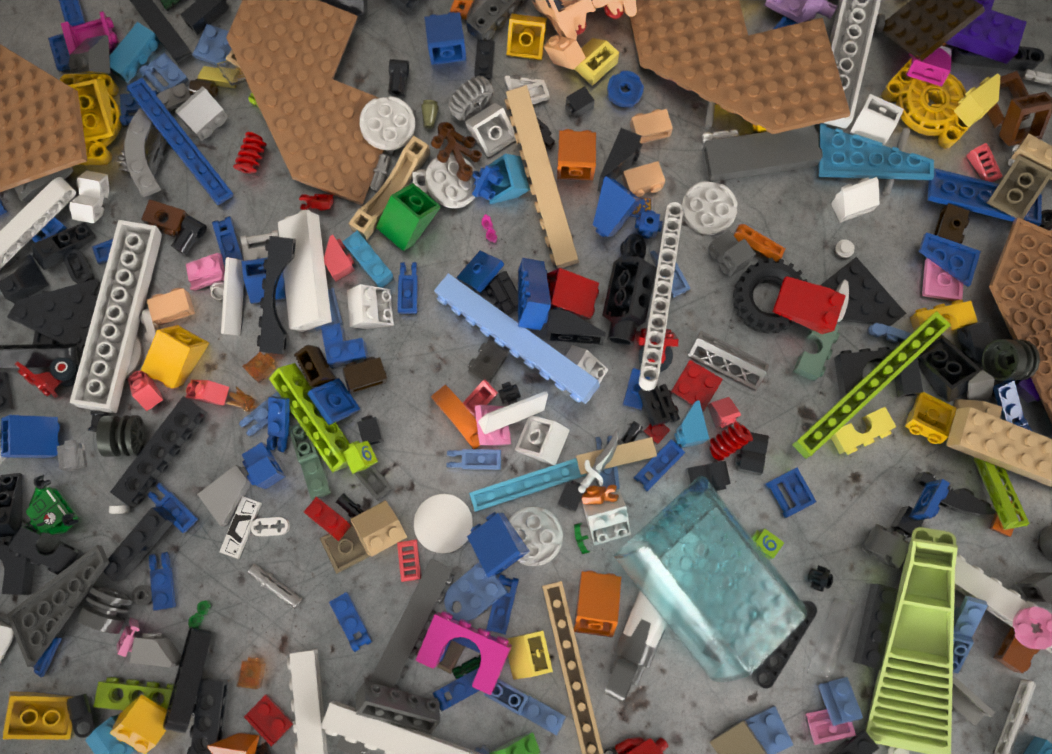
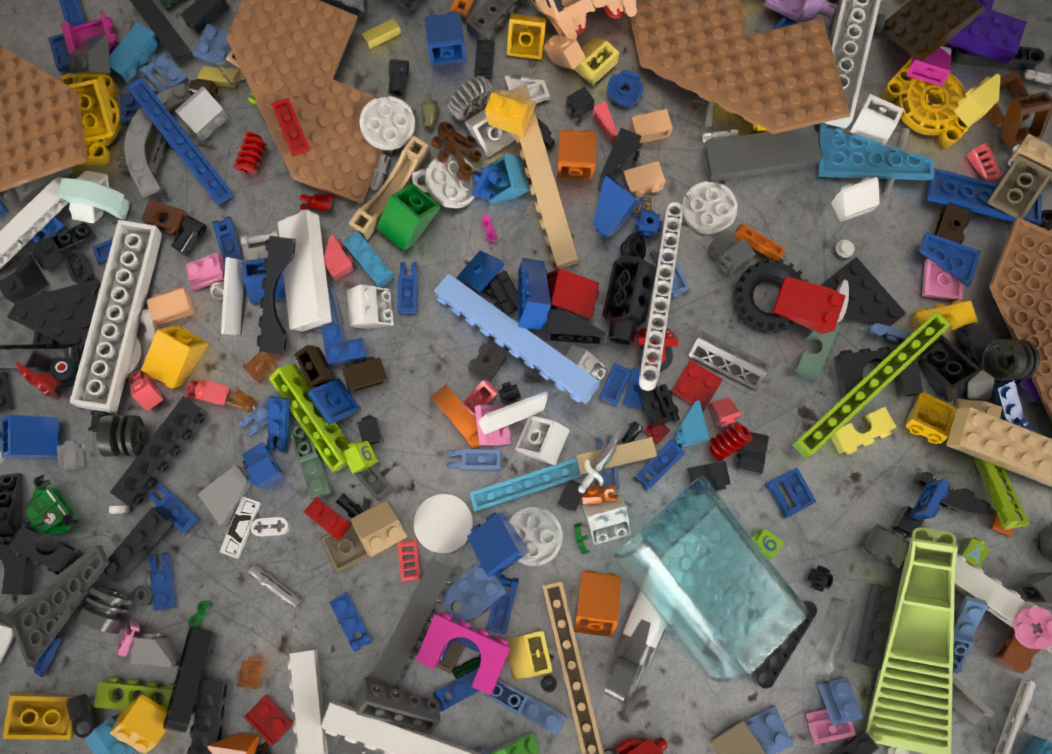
(93, 194): none -> light aqua arch
(290, 127): none -> red plate
(381, 33): none -> light yellow slope
(509, 112): none -> yellow slope
(552, 687): none -> black pin
(603, 118): none -> coral slope
(615, 384): none -> blue plate
(973, 551): none -> lime brick

